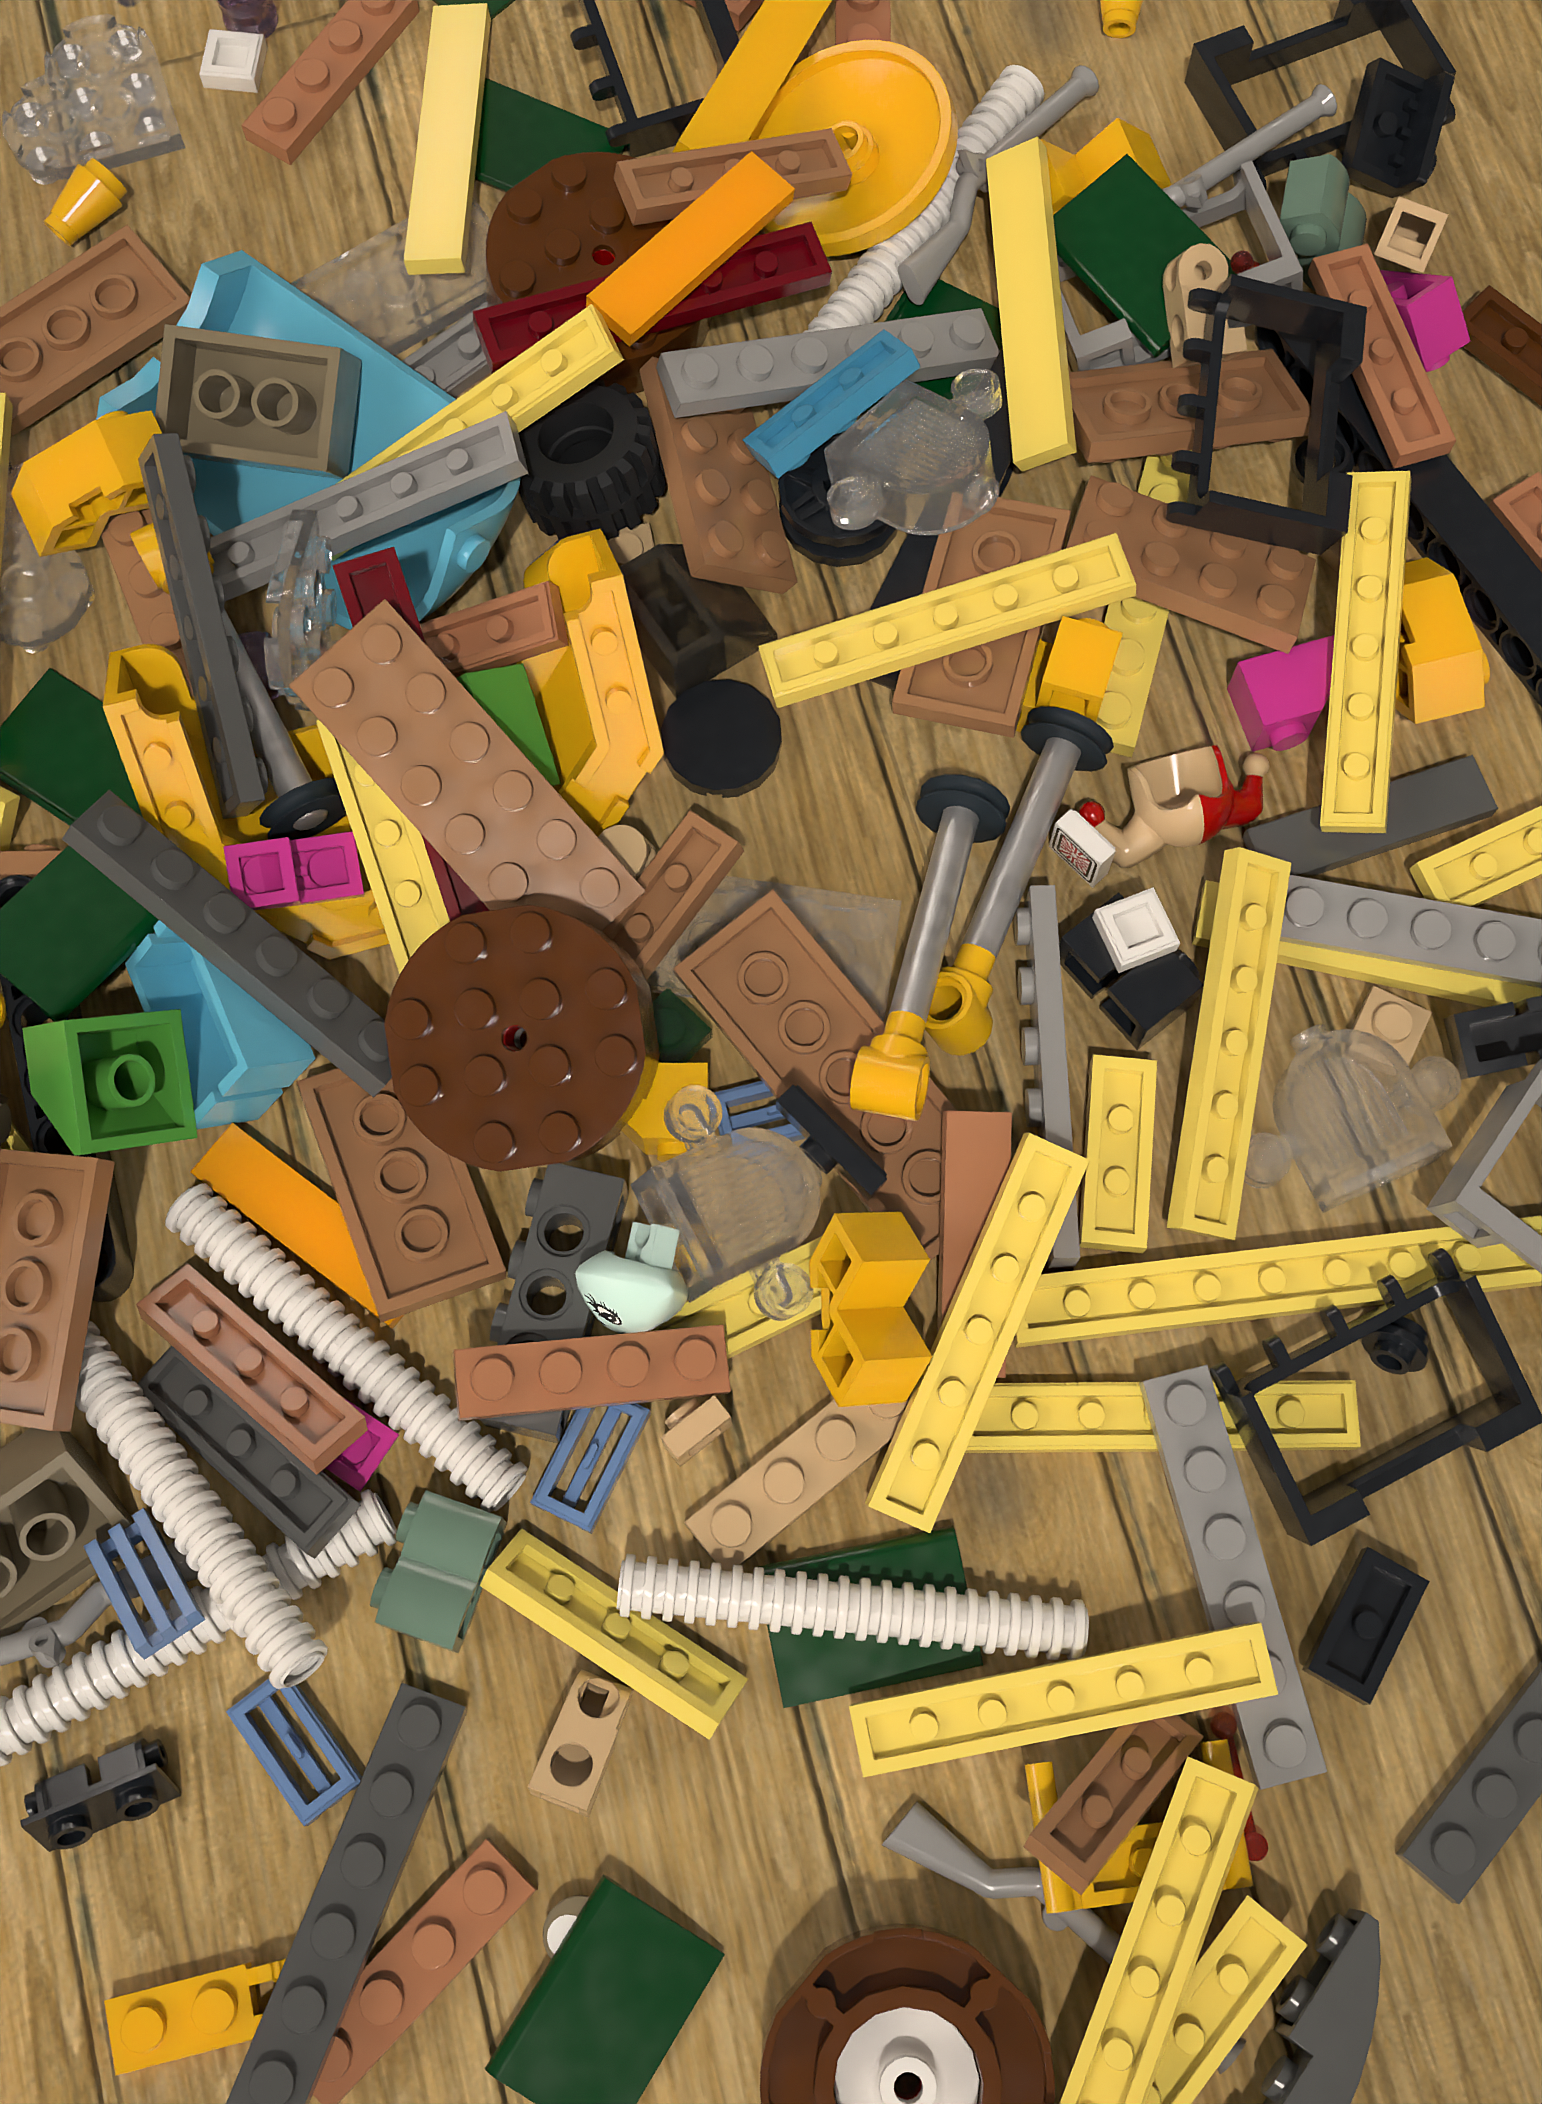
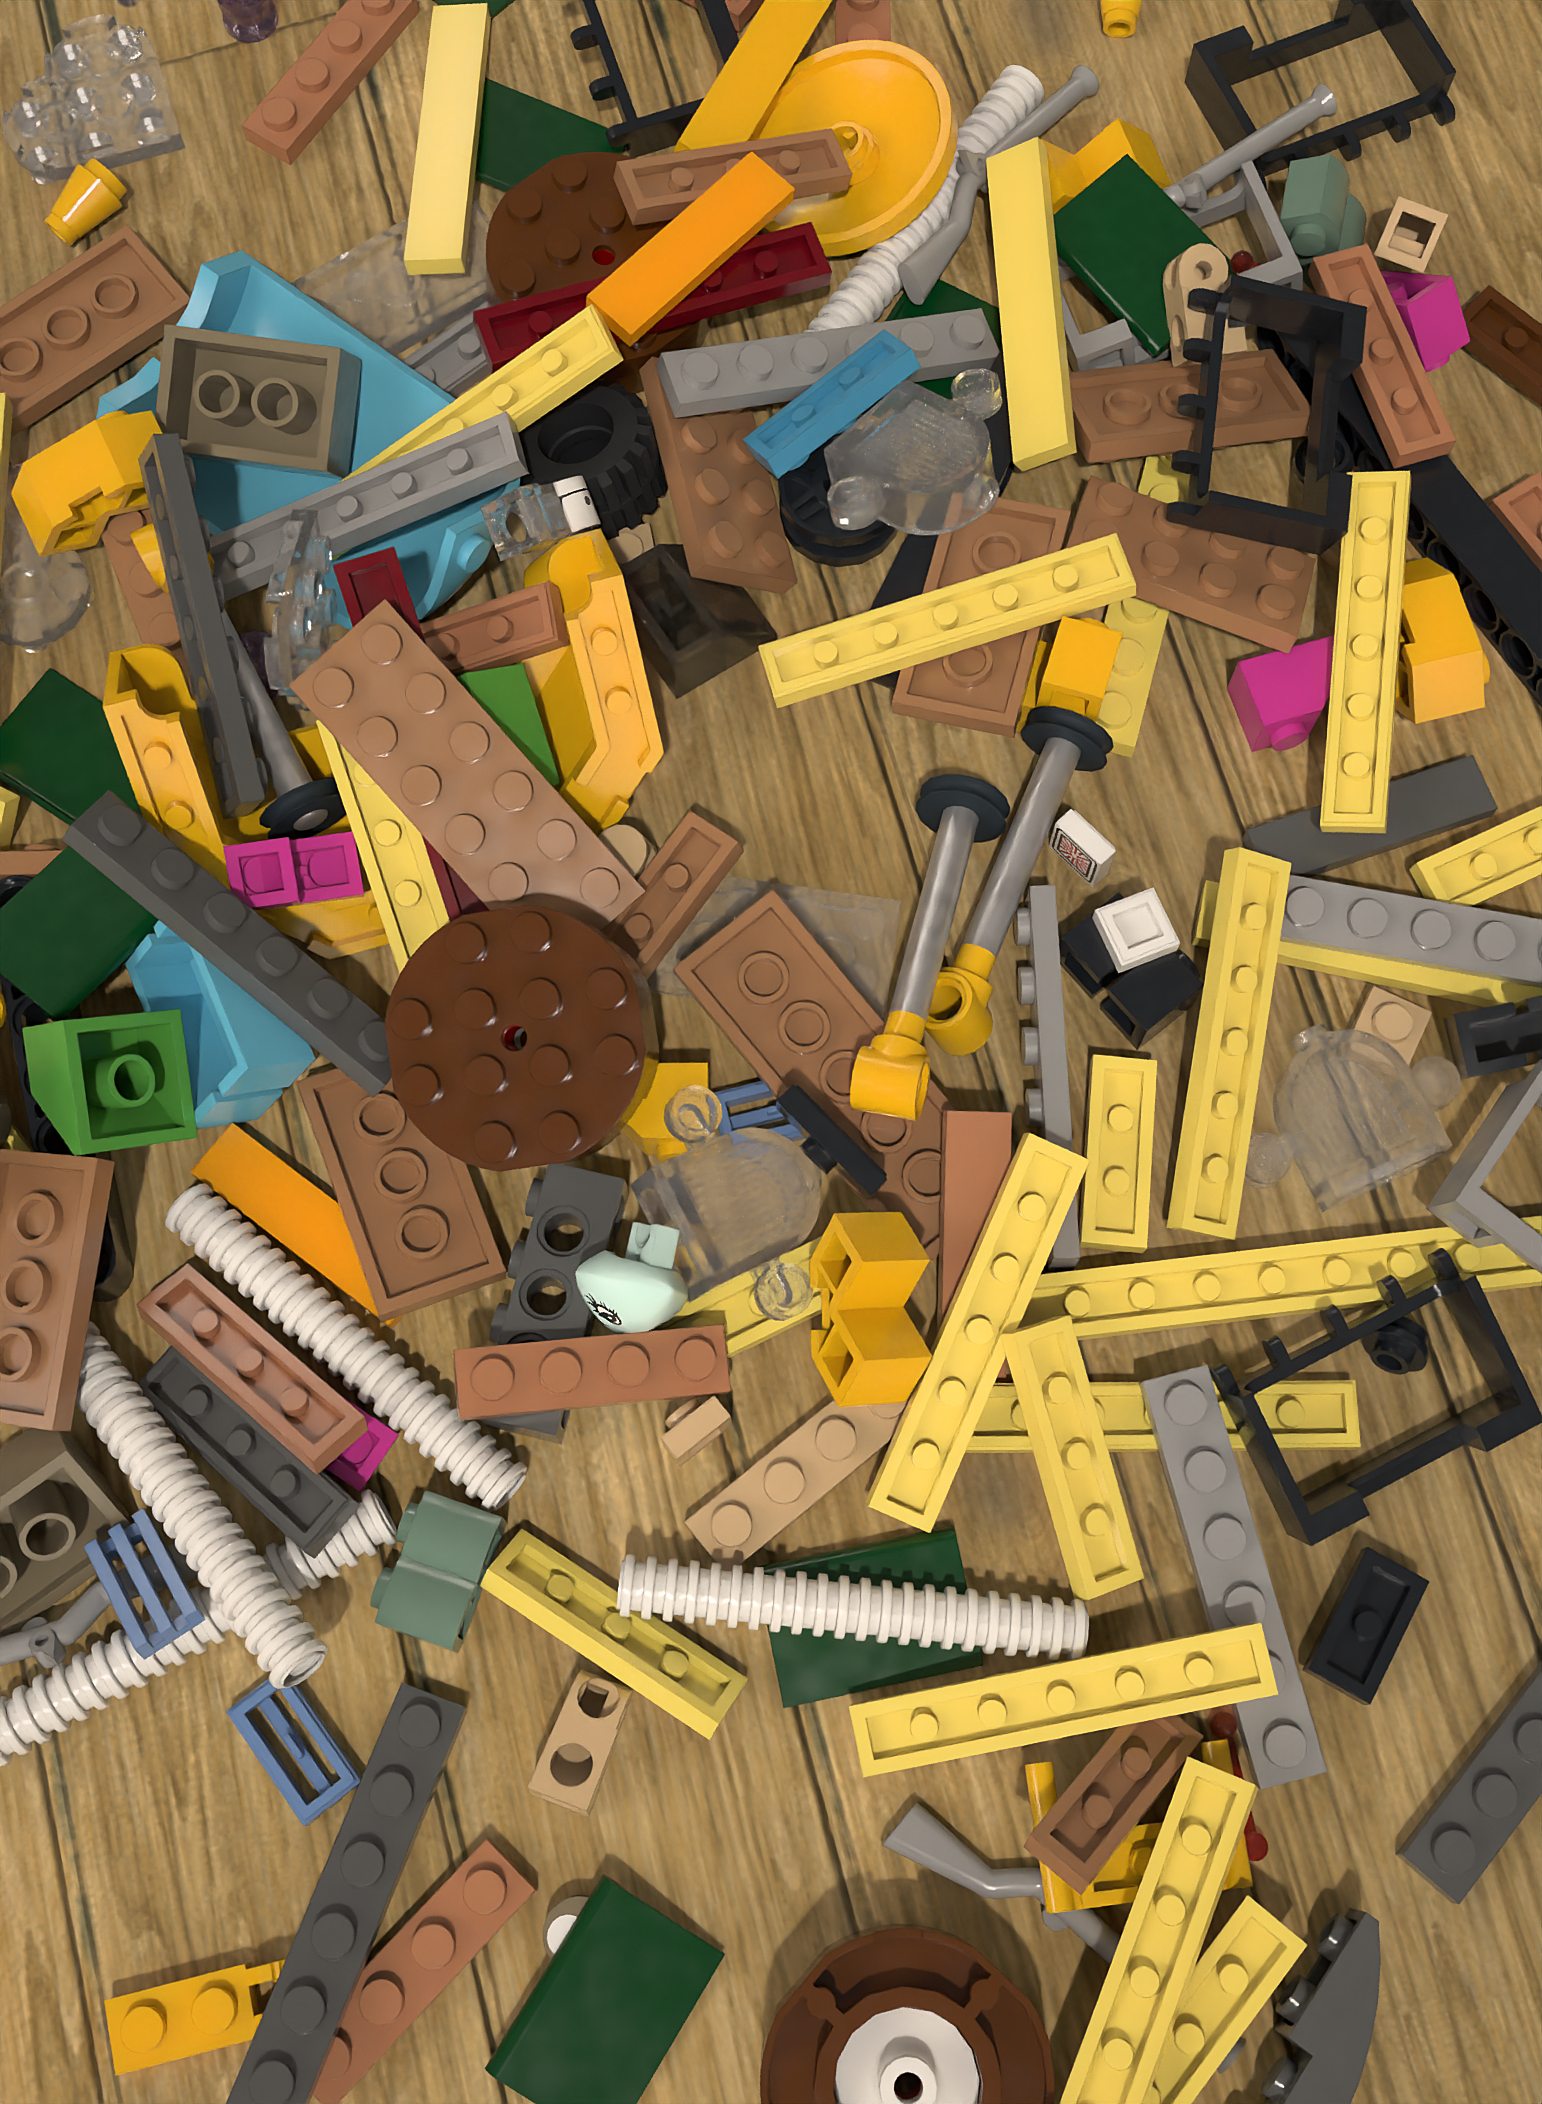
(70, 1809): black hinge -> none
(233, 61): white tile -> none
(547, 513): none -> clear leg
(566, 1509): medium blue tile -> none
(678, 1029): clear green plate -> none
(721, 738): black tile -> none
(1072, 1457): none -> light yellow plate
(1181, 803): tan piece -> none
(1396, 128): black bracket -> none

